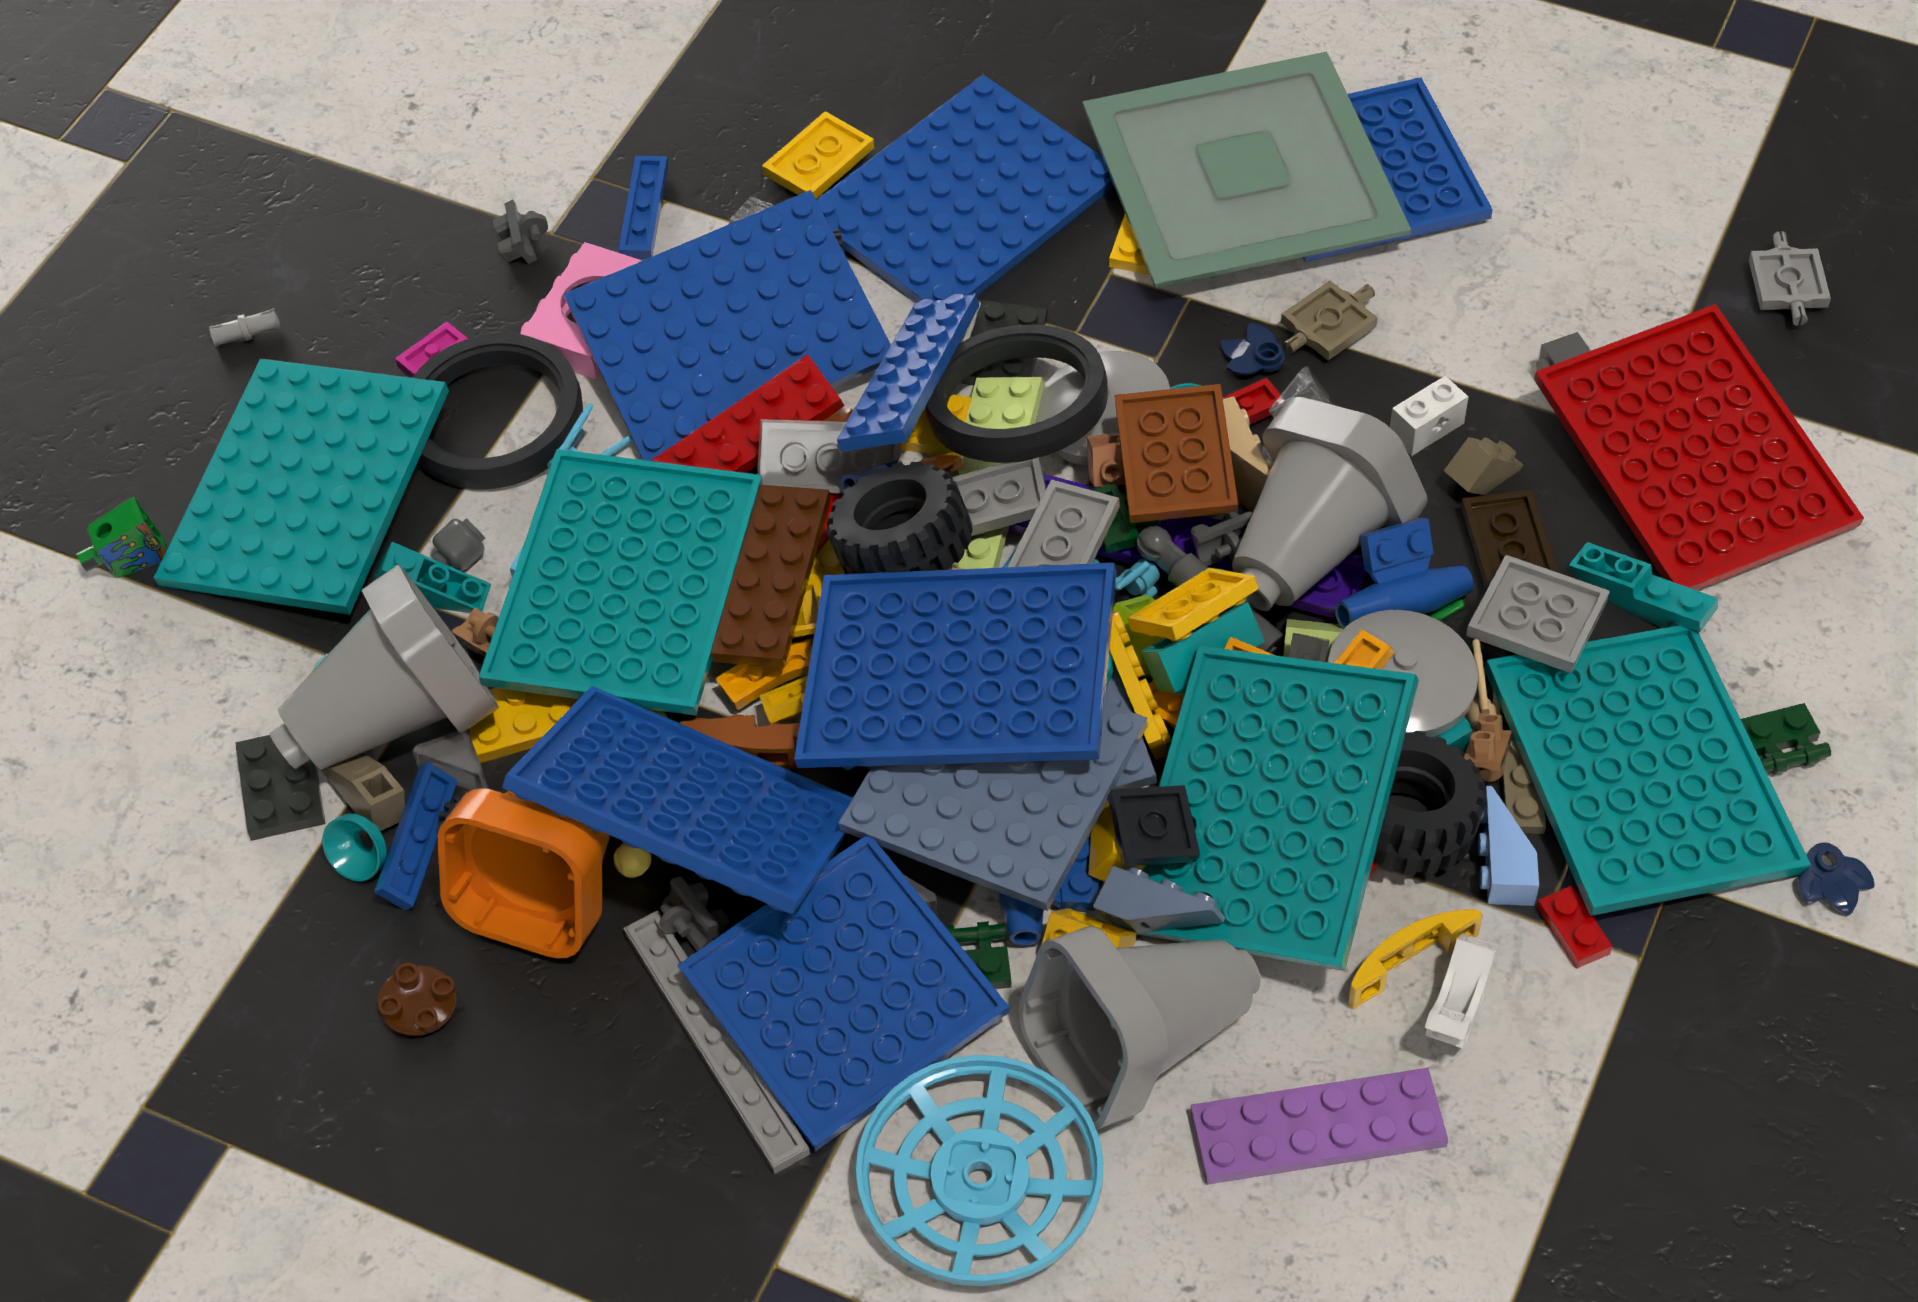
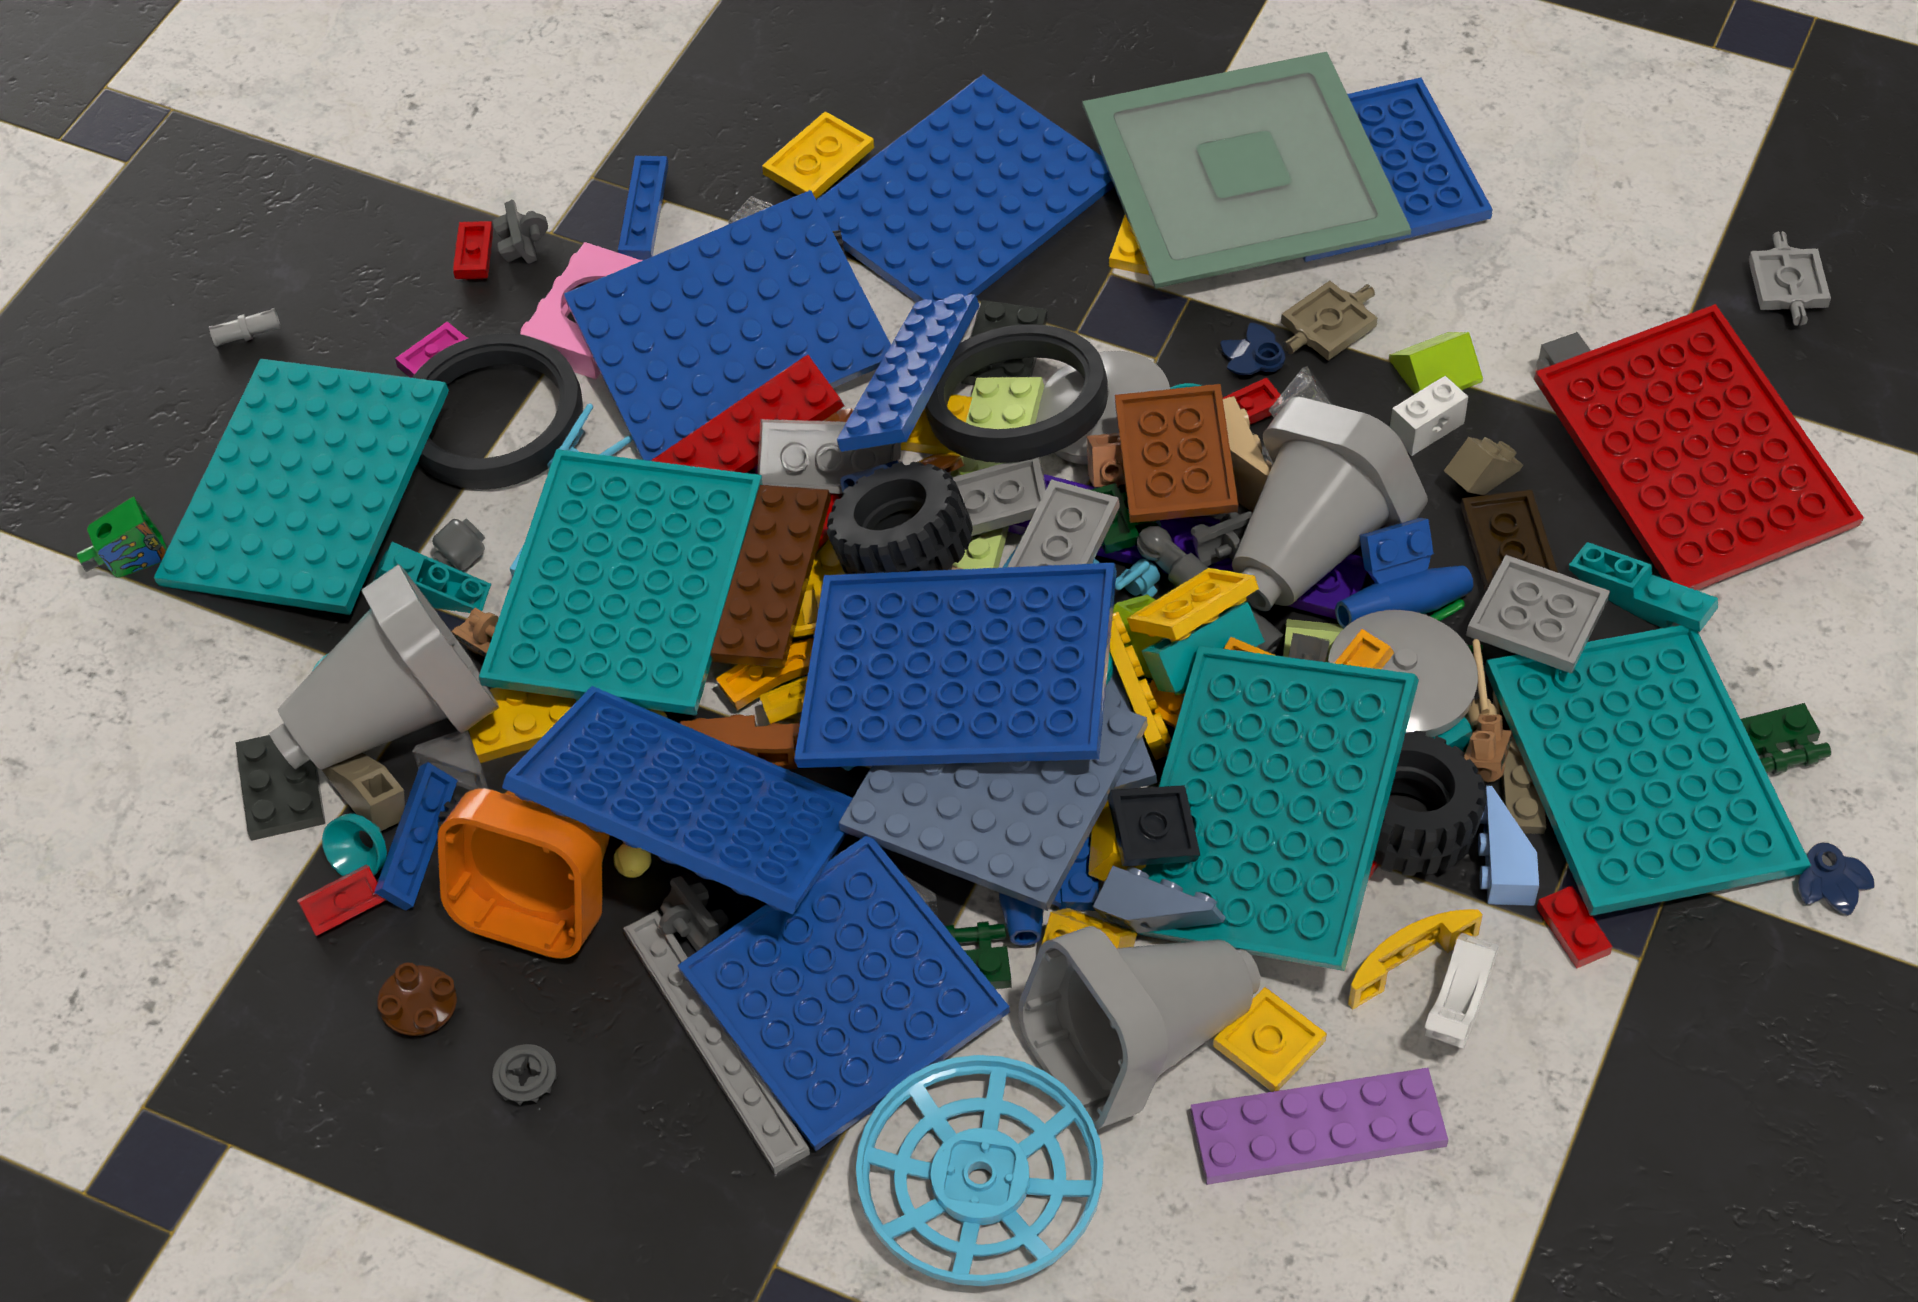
(340, 900): none -> red plate
(473, 250): none -> red plate
(514, 1062): none -> dark grey gear
(1270, 1040): none -> yellow plate
(1441, 356): none -> lime slope

